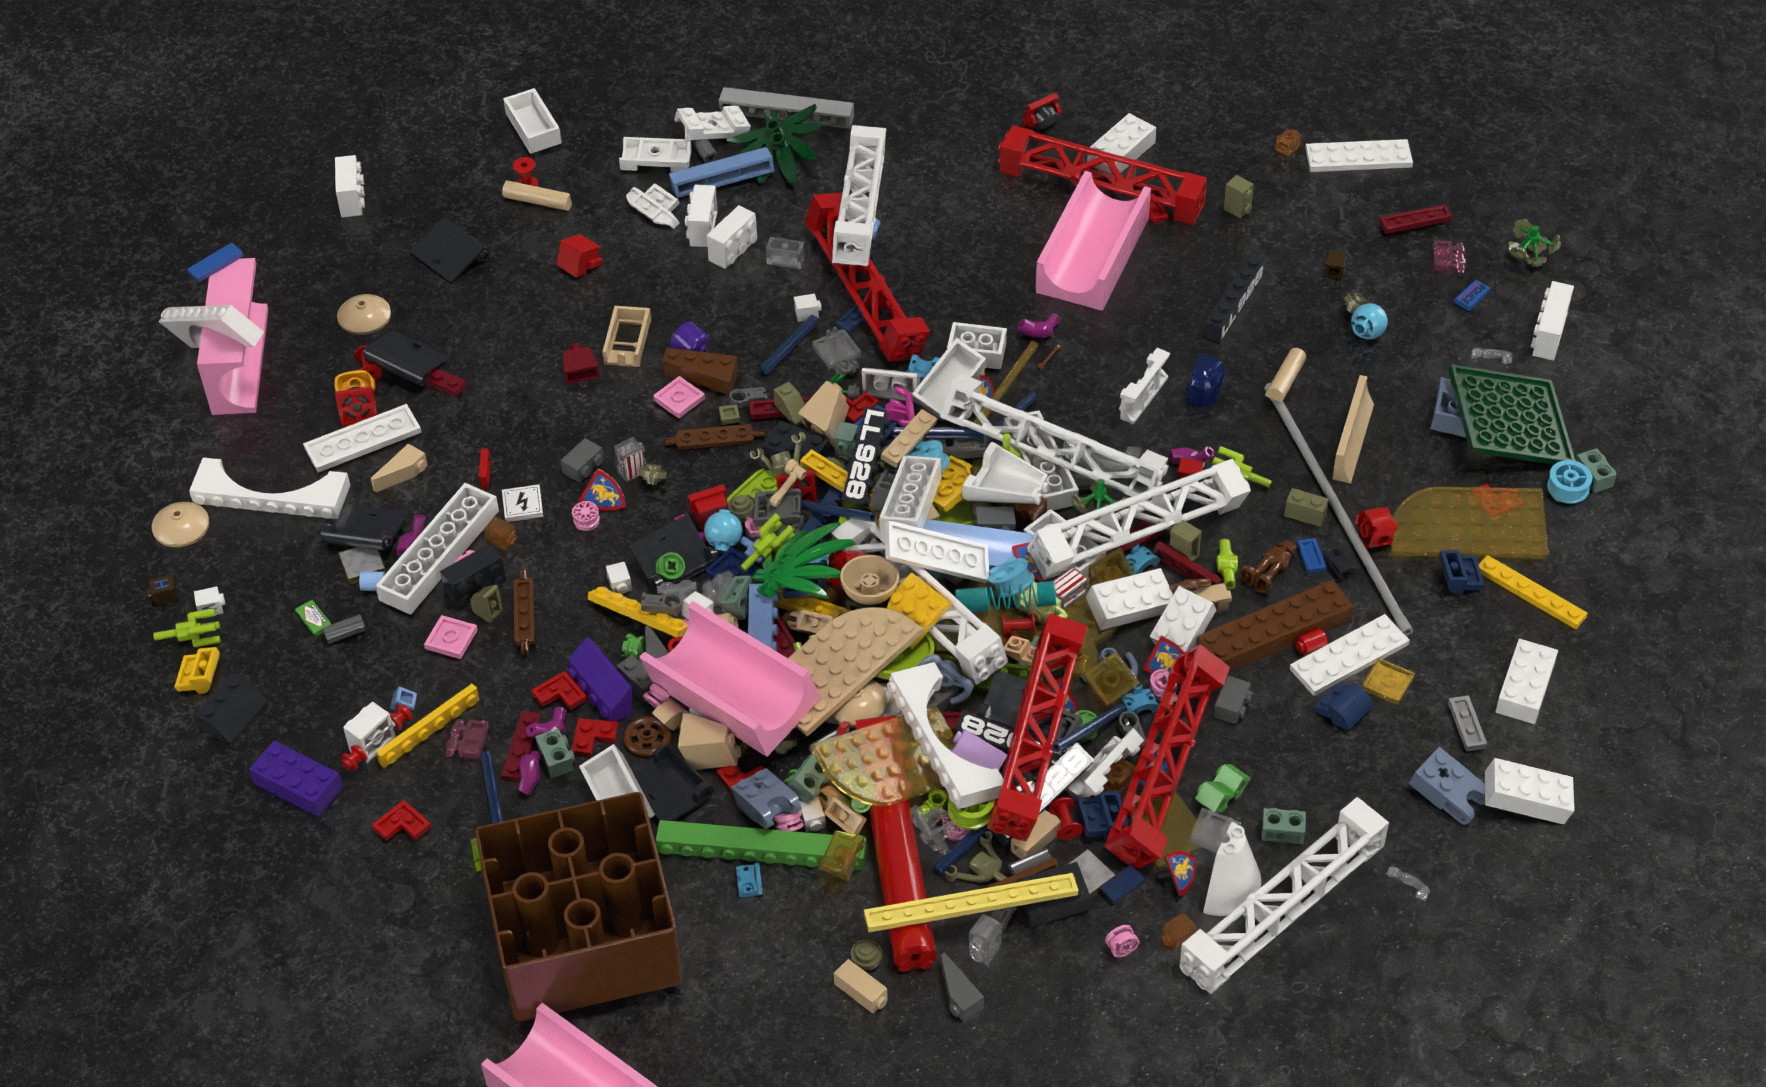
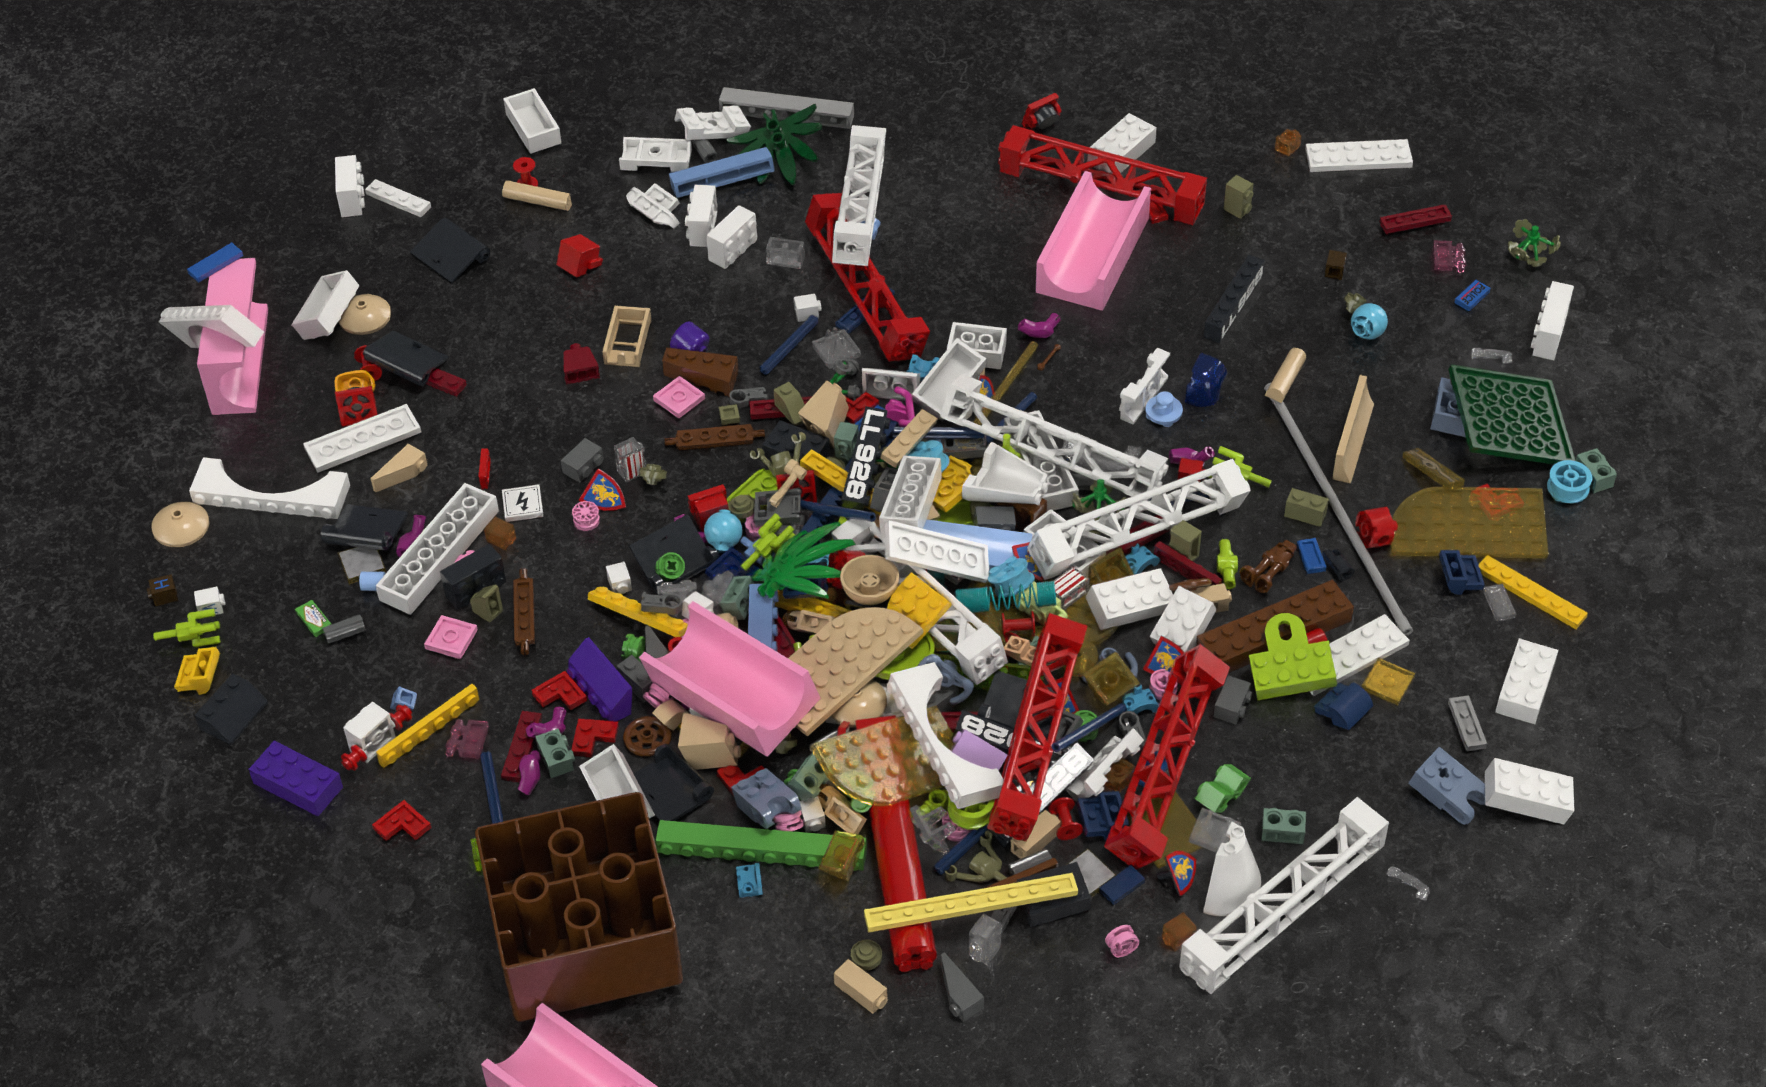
(325, 305): none -> white piece
(398, 198): none -> white plate
(1164, 409): none -> light blue plate
(1291, 664): none -> lime brick
(1433, 469): none -> clear yellow tile
(1499, 602): none -> clear plate

